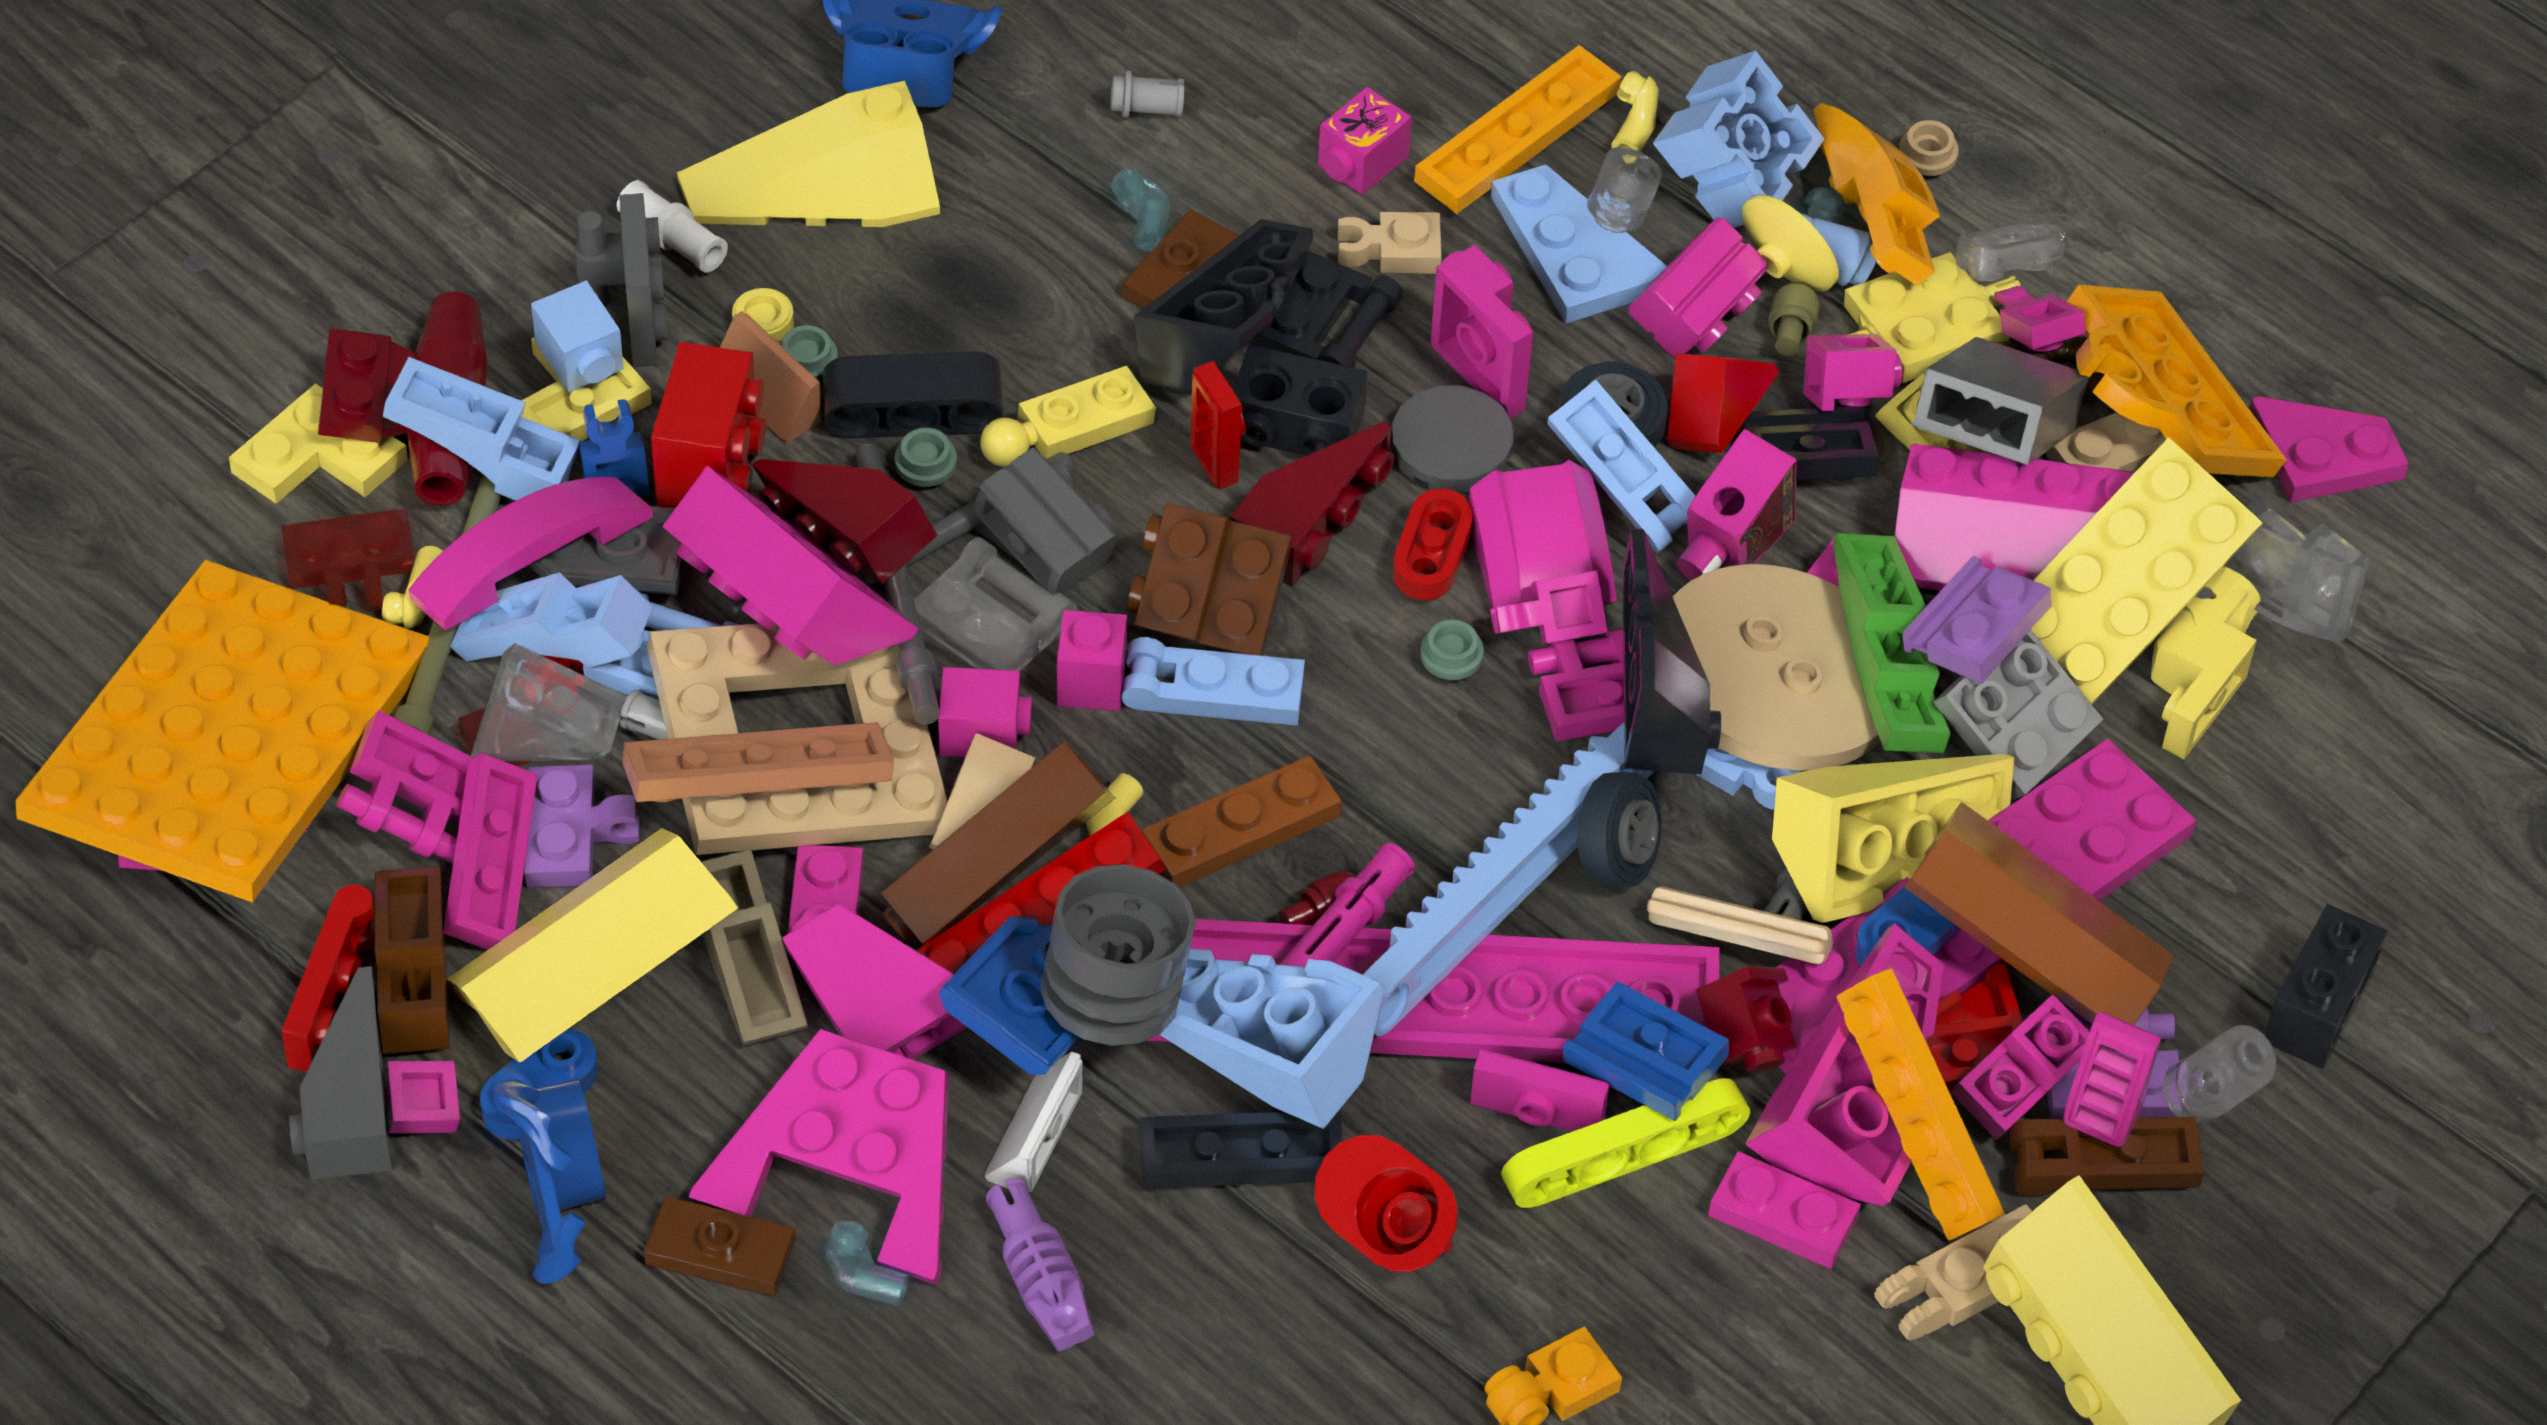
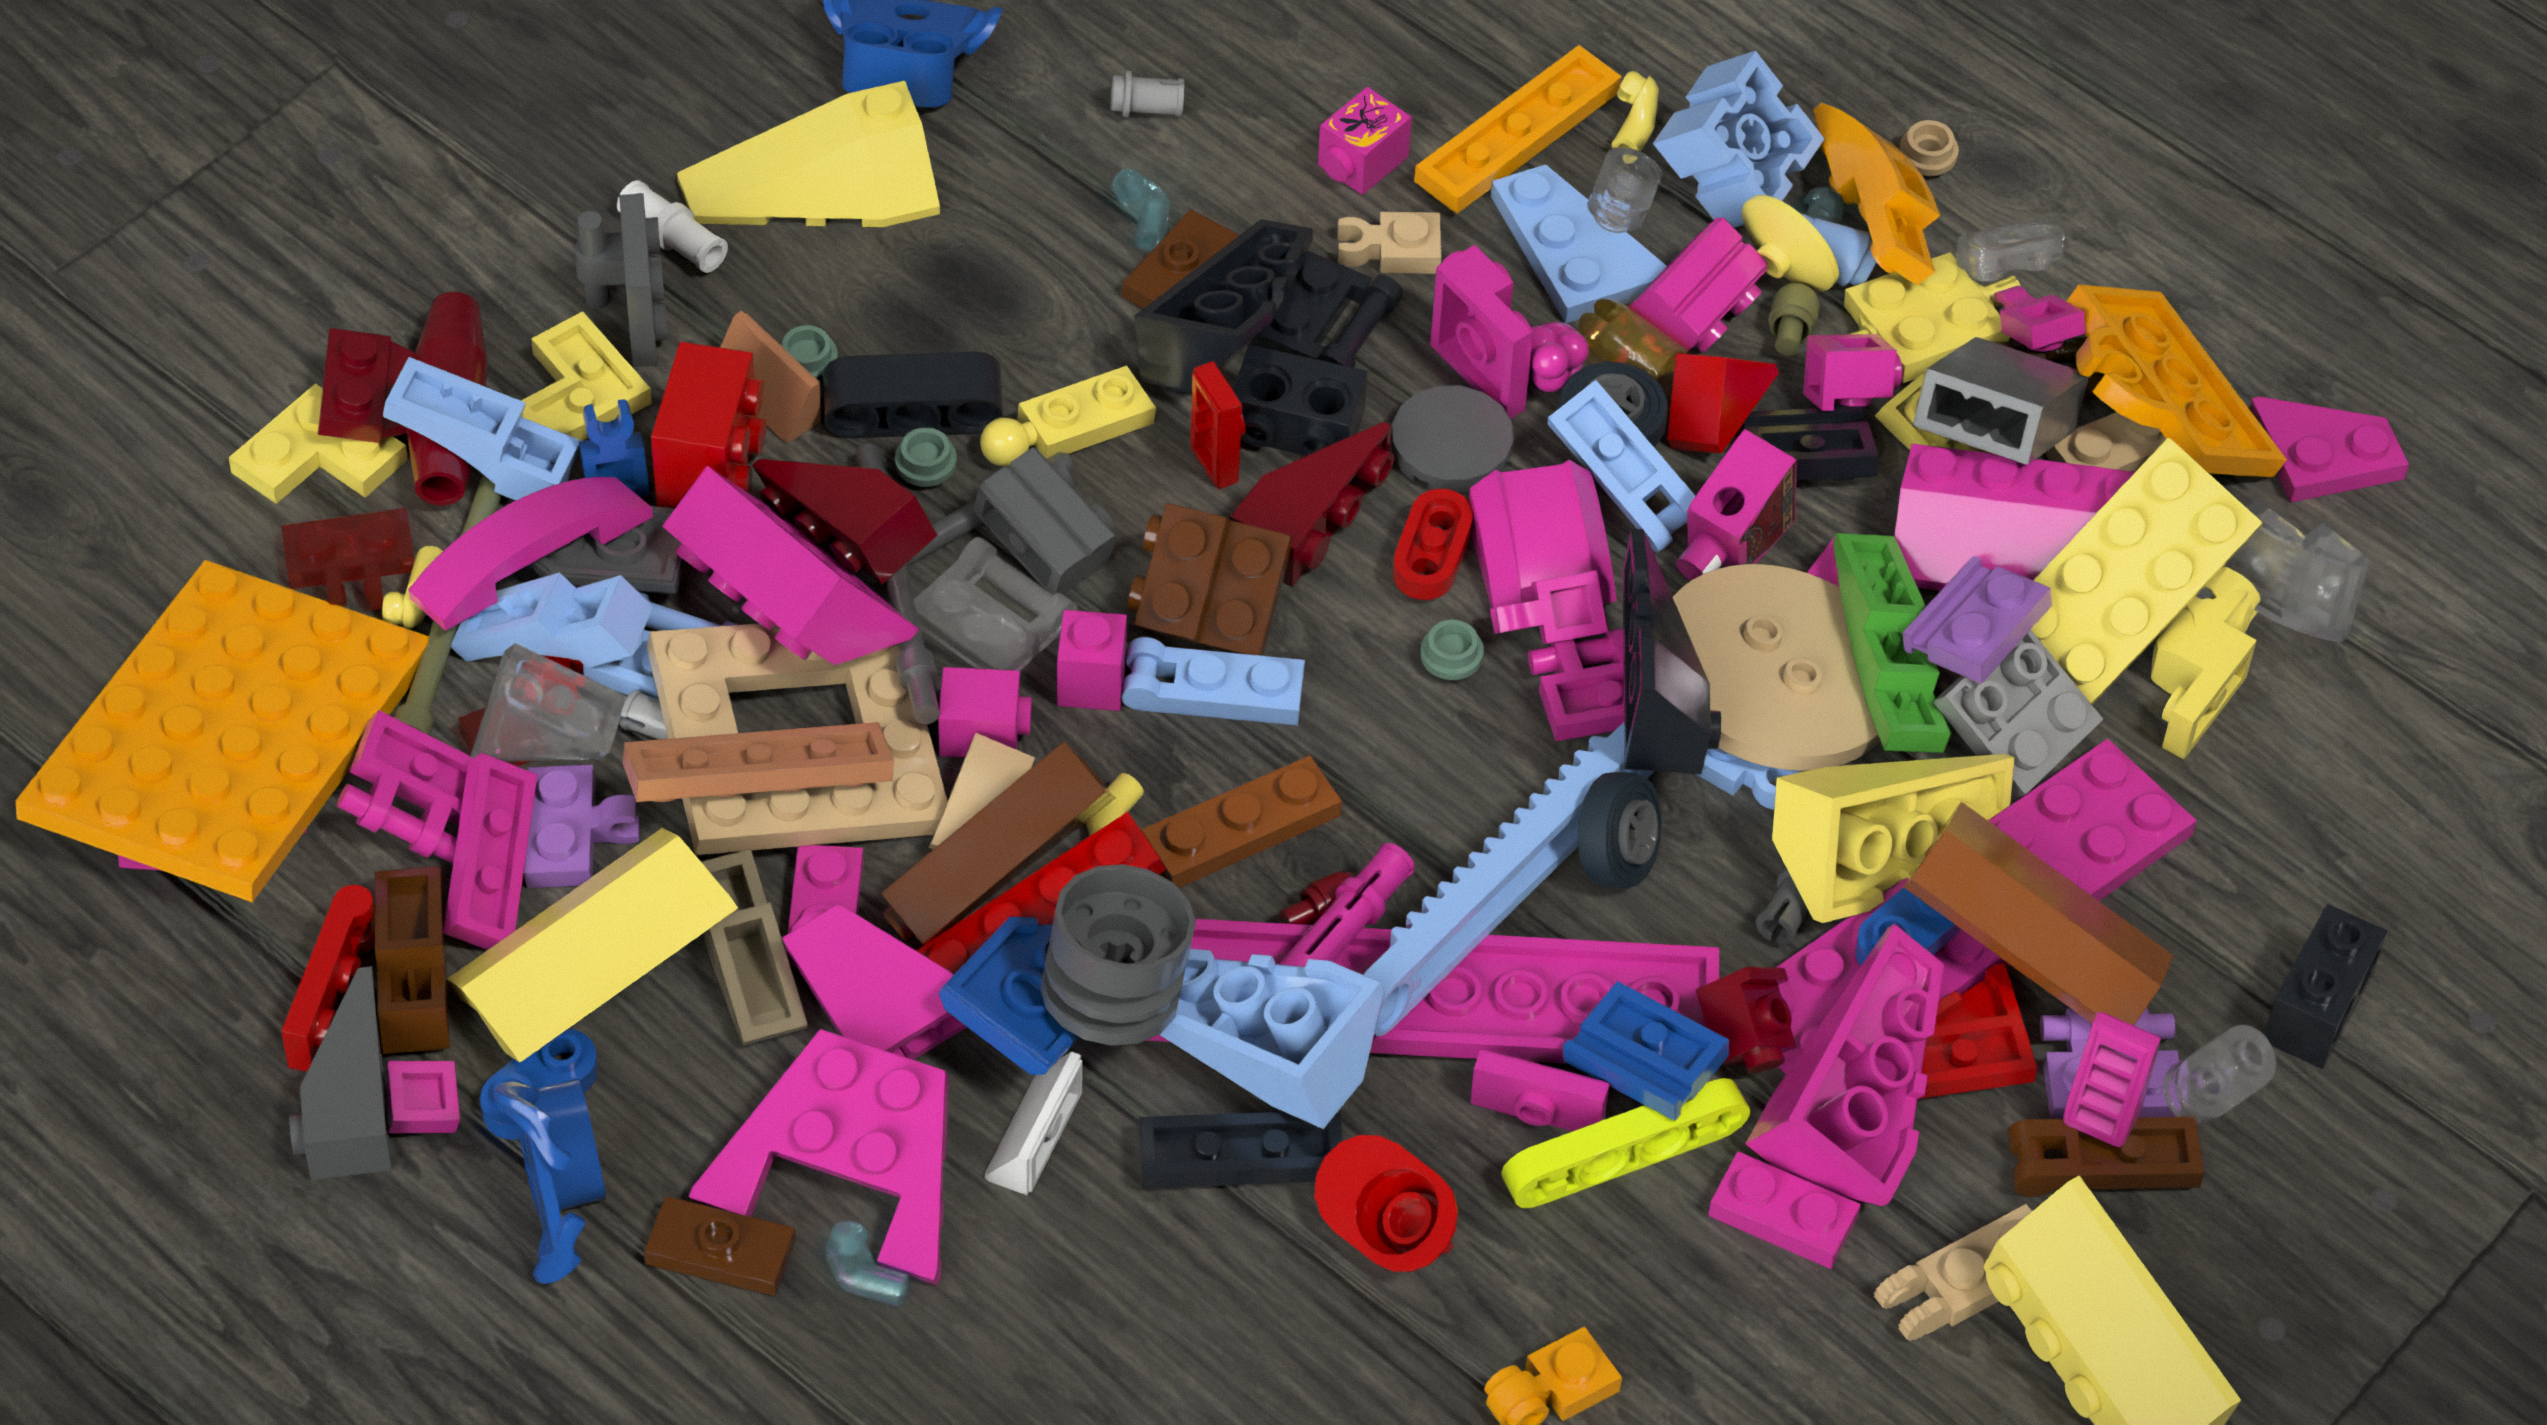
(577, 336): light blue brick -> none
(769, 309): light yellow tile -> none
(1041, 1267): medium lavender hinge -> none
(1556, 355): none -> dark pink piece
(1626, 337): none -> clear yellow piece
(1740, 925): tan axle -> none
(1920, 1104): light orange plate -> none
(2023, 1067): dark pink slope -> none

